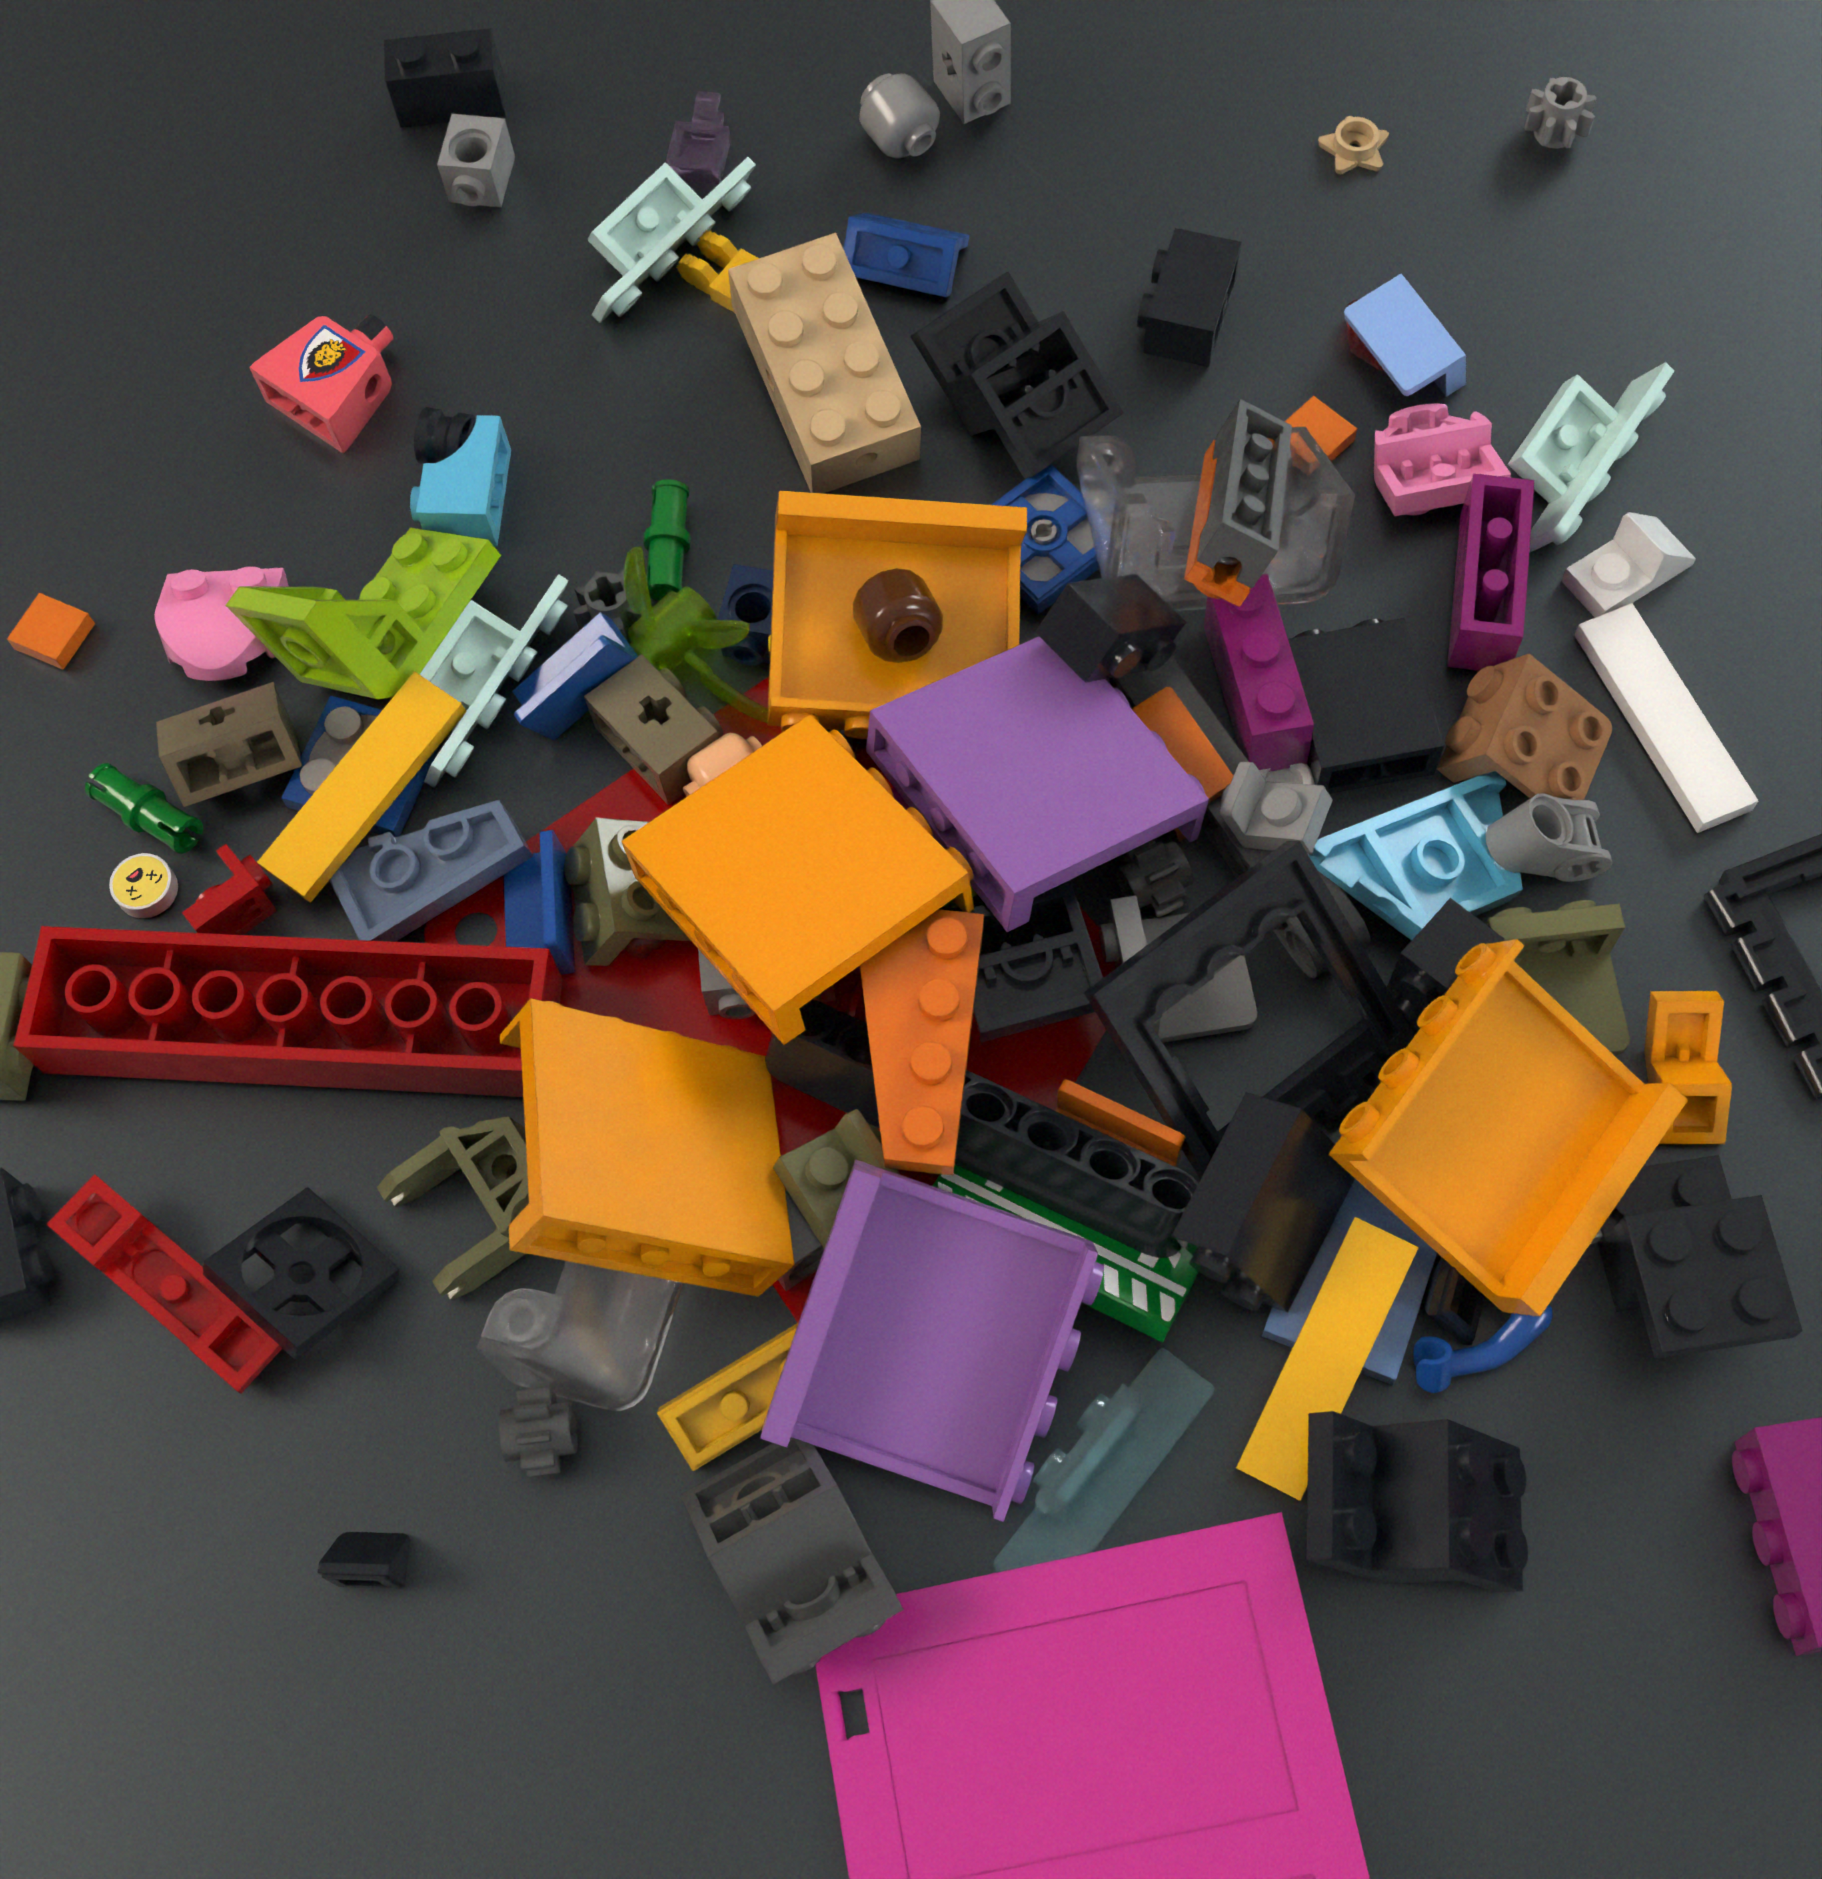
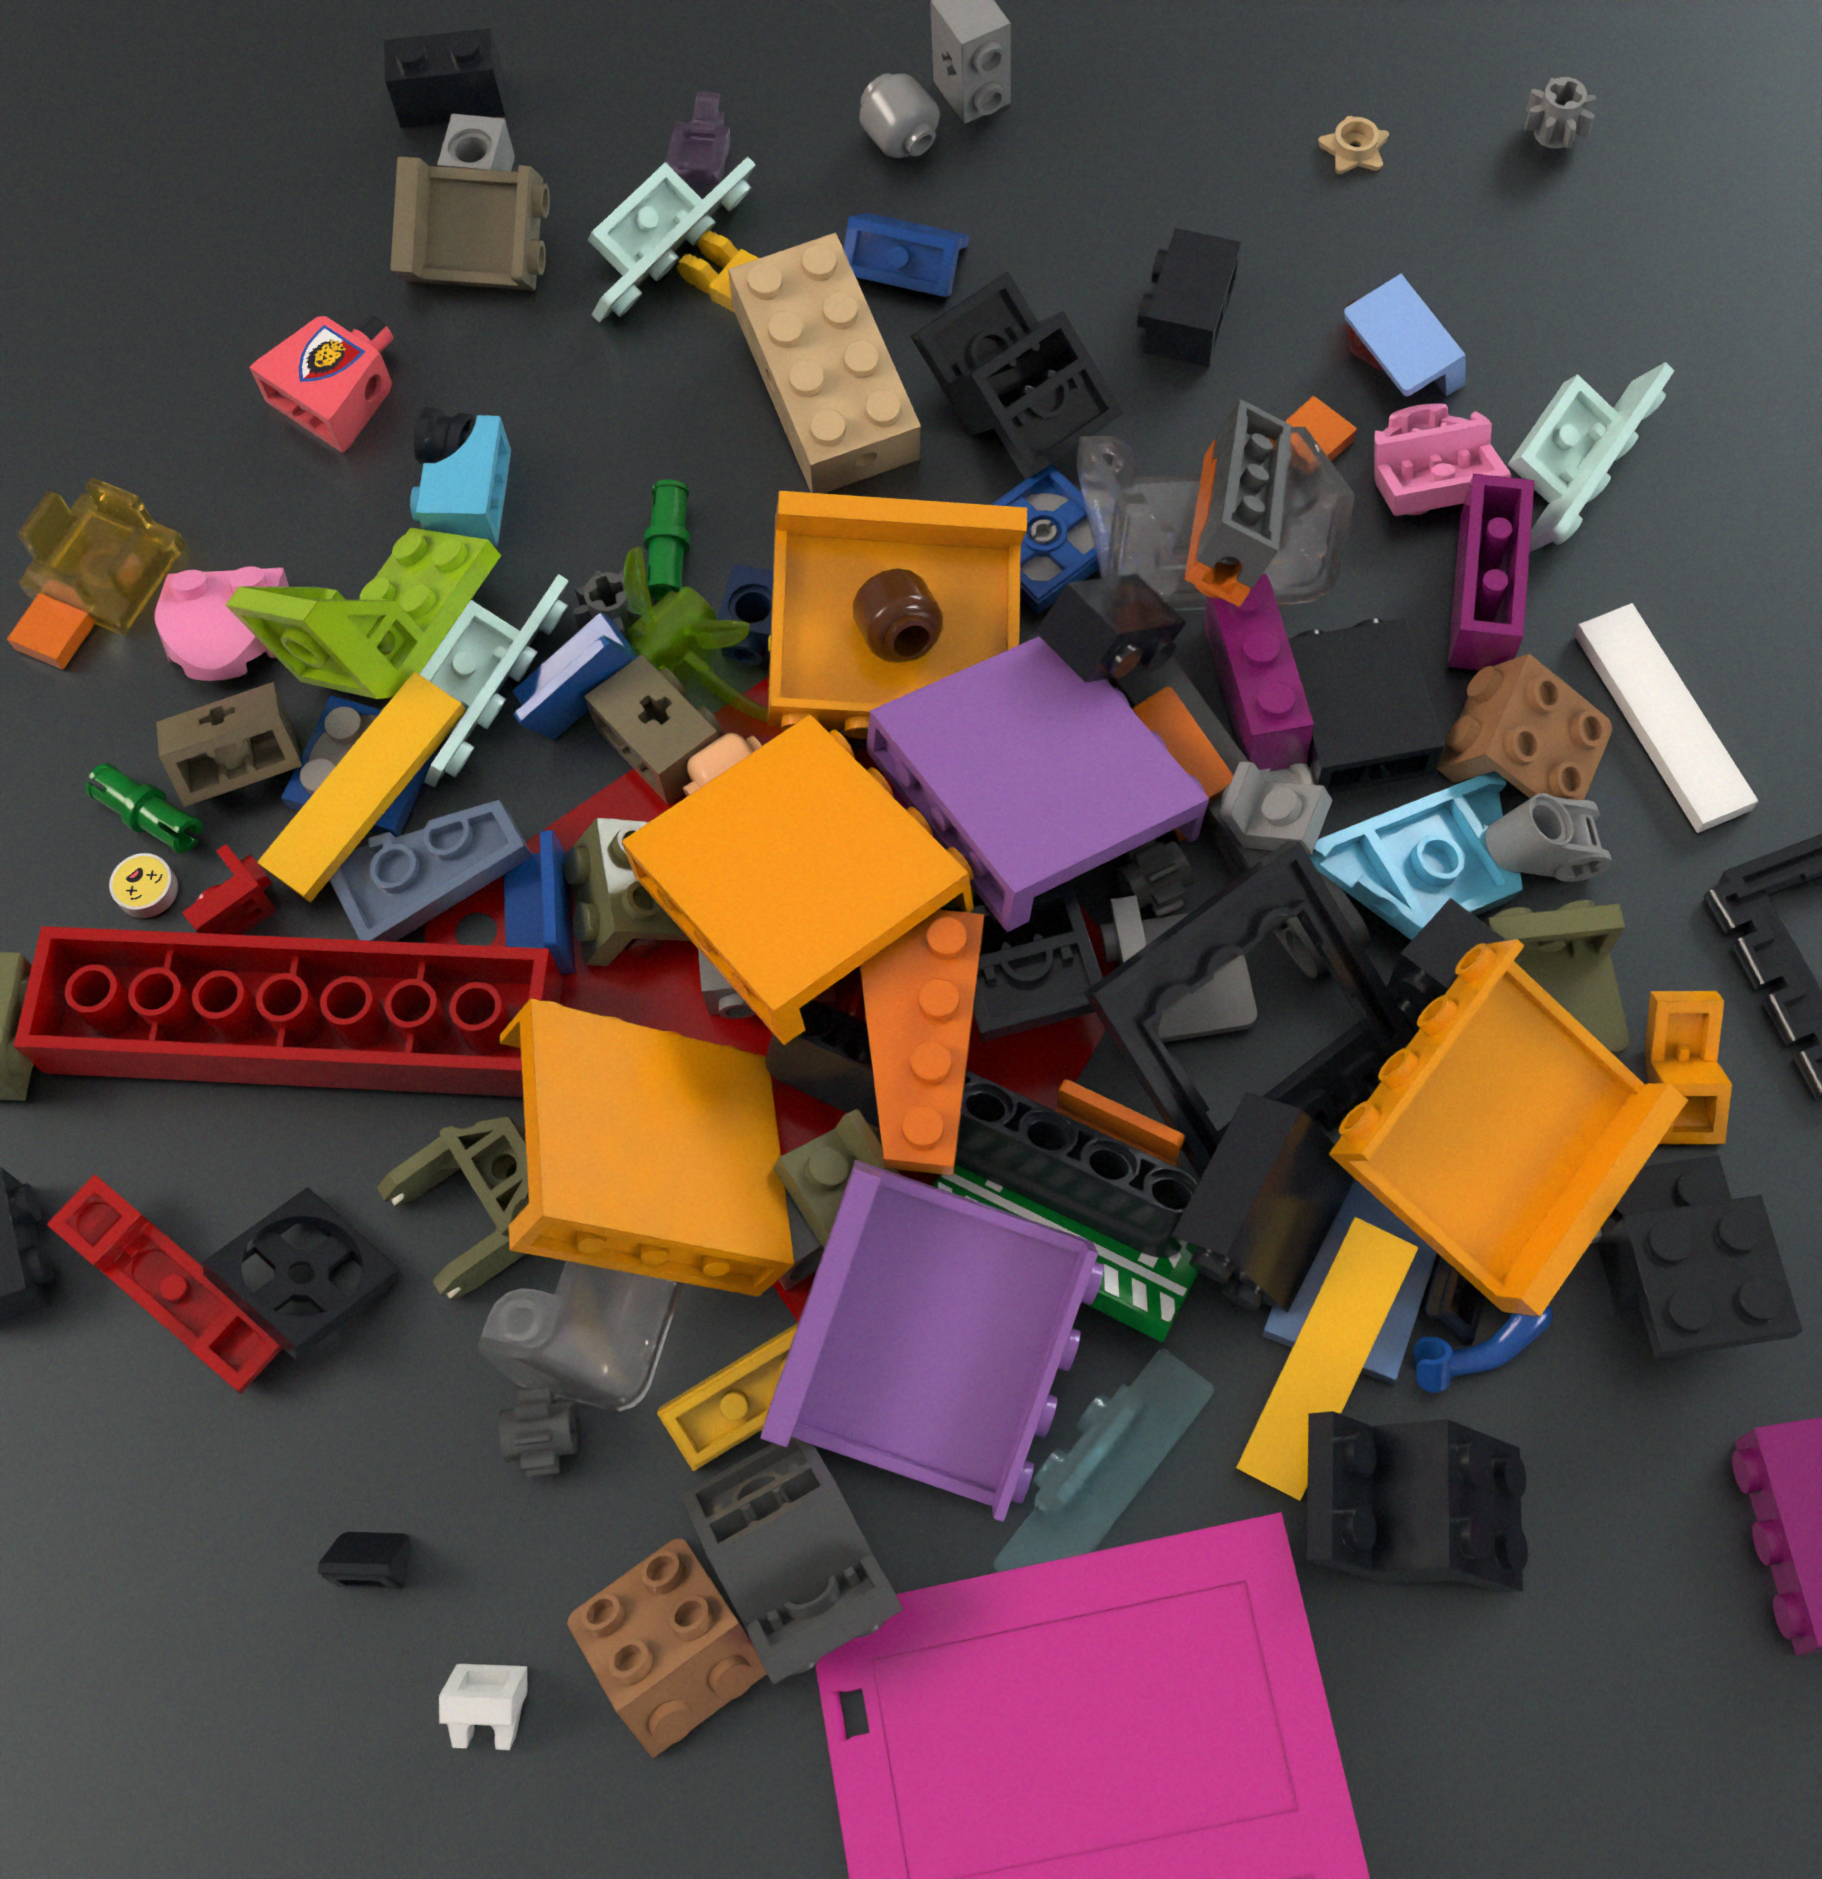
(98, 554): none -> clear yellow panel
(468, 225): none -> dark tan panel
(483, 1697): none -> white tile
(665, 1646): none -> medium nougat bracket
(1628, 566): white slope -> none

